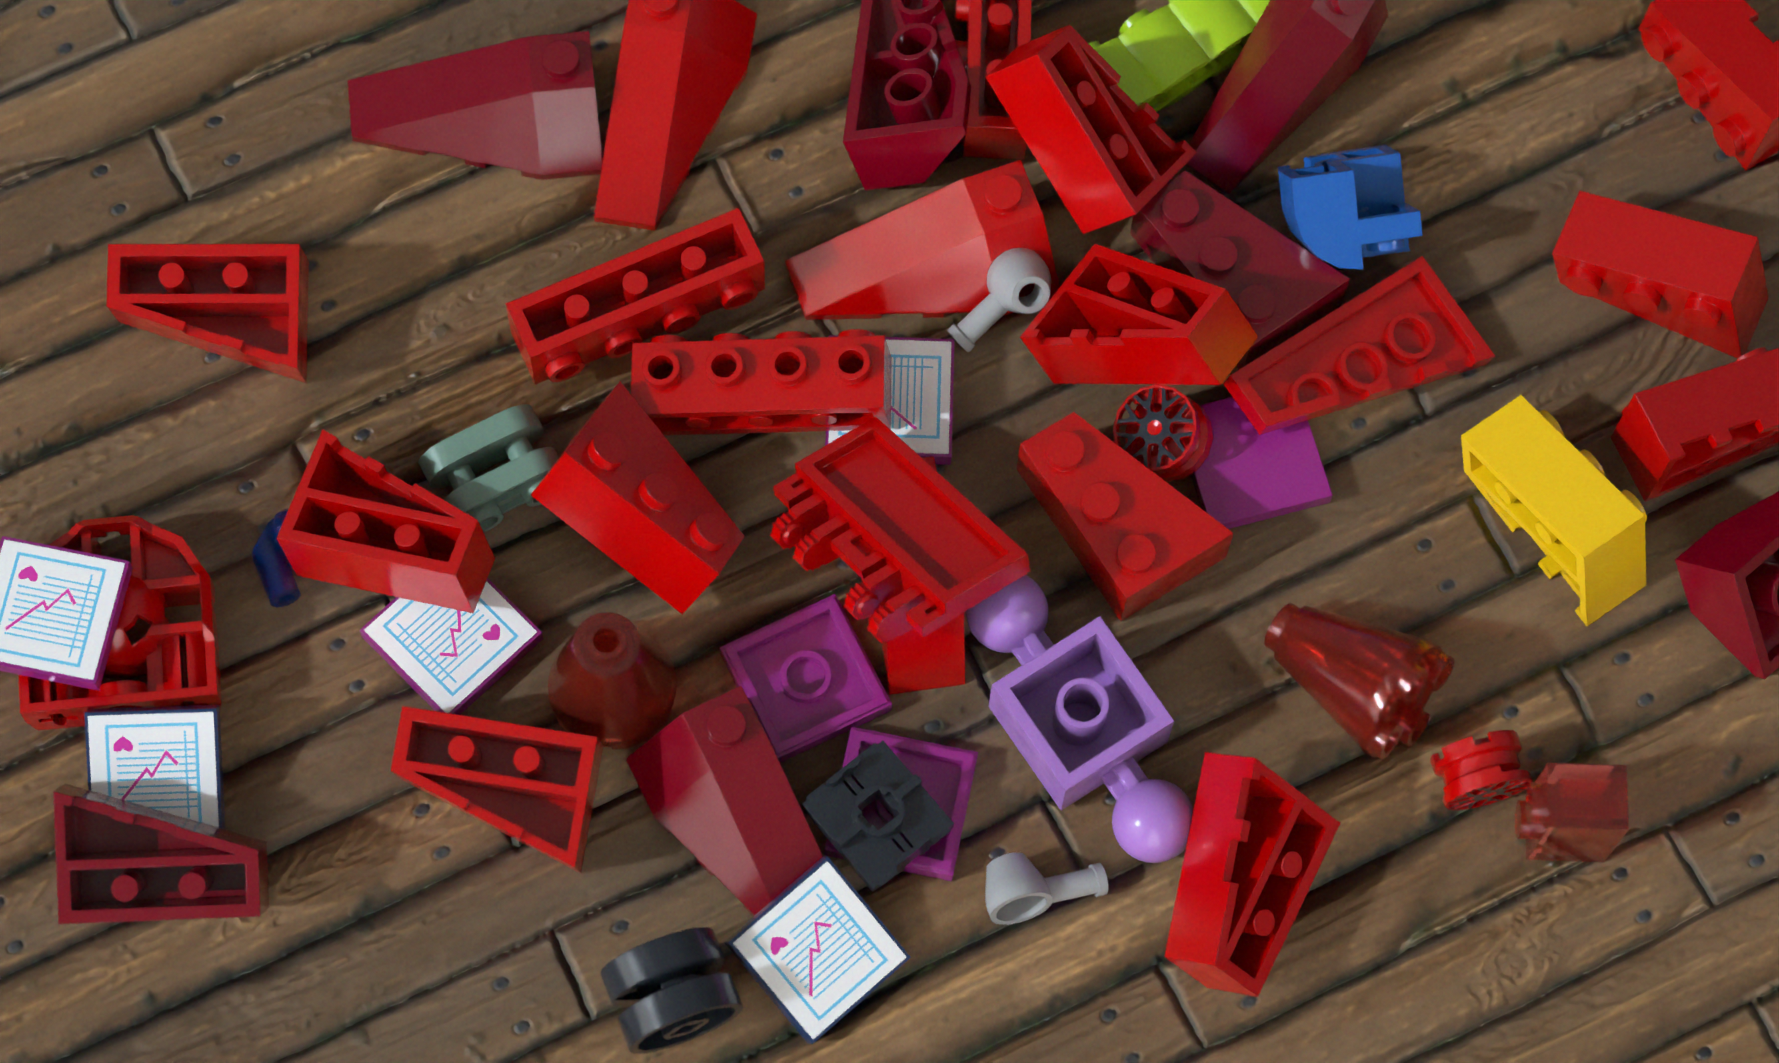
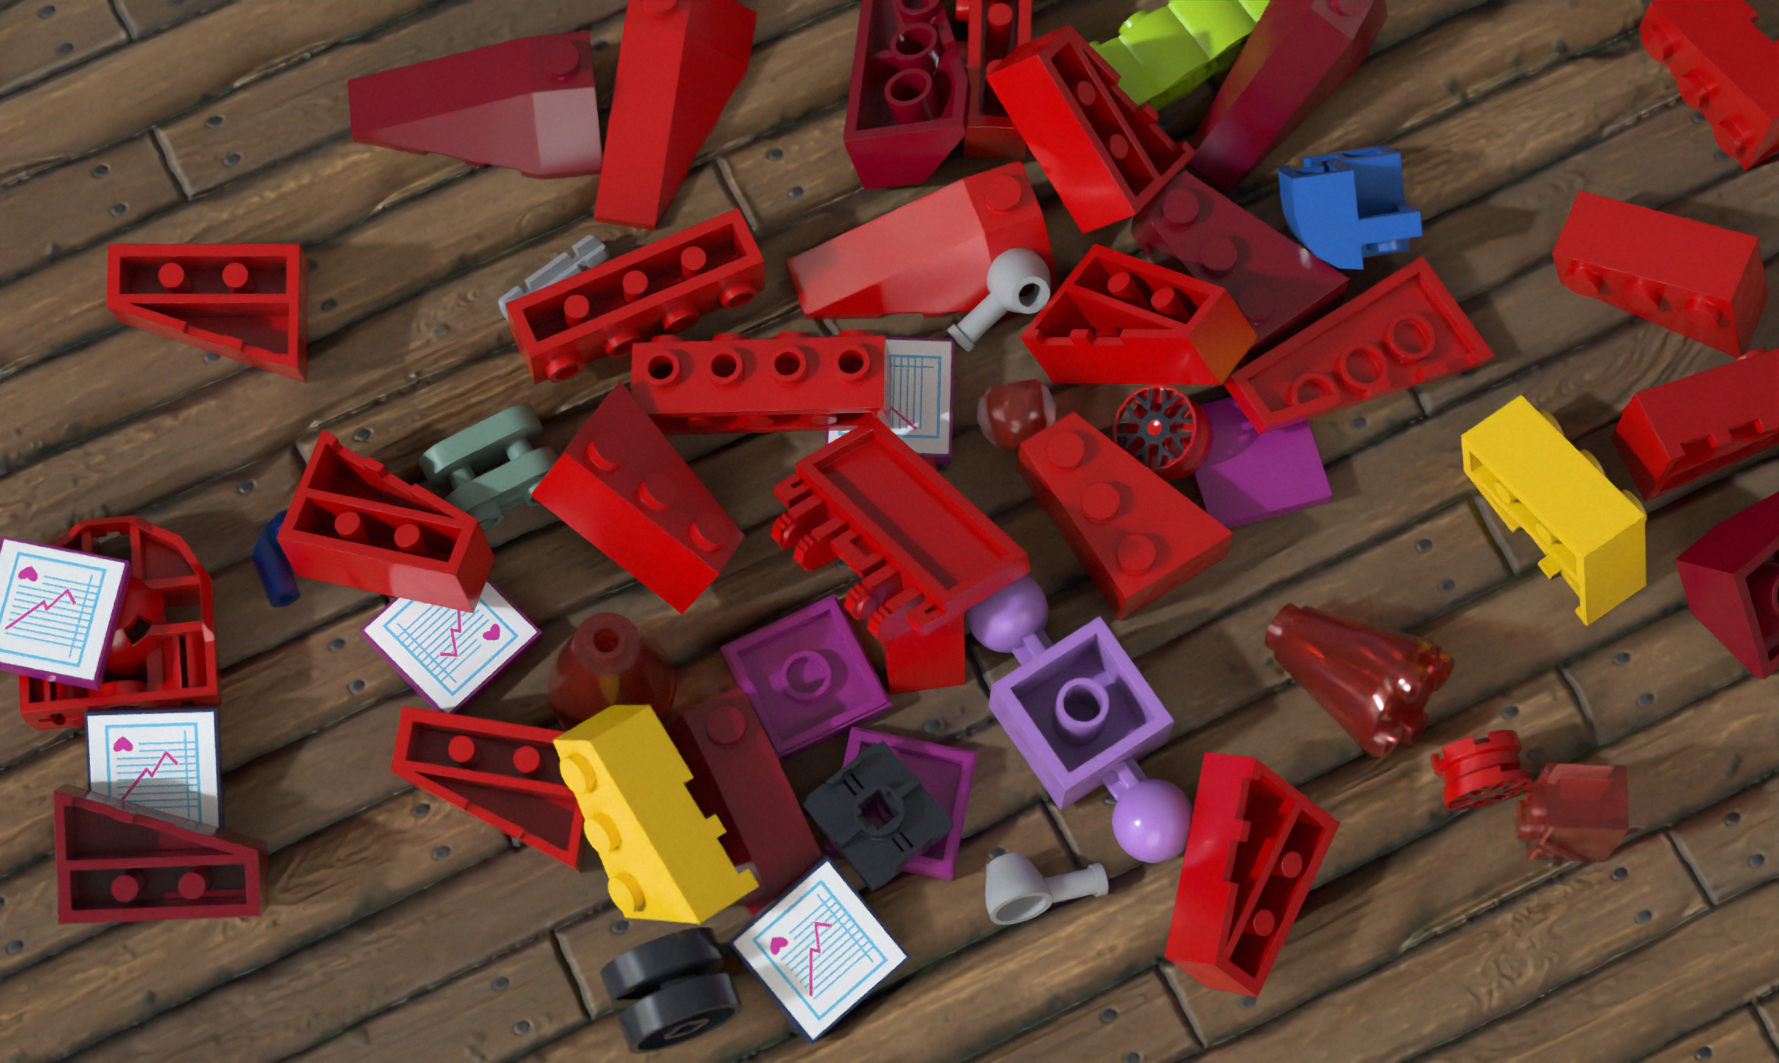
(586, 255): none -> light grey axle
(644, 821): none -> yellow wedge
(1015, 412): none -> clear red piece

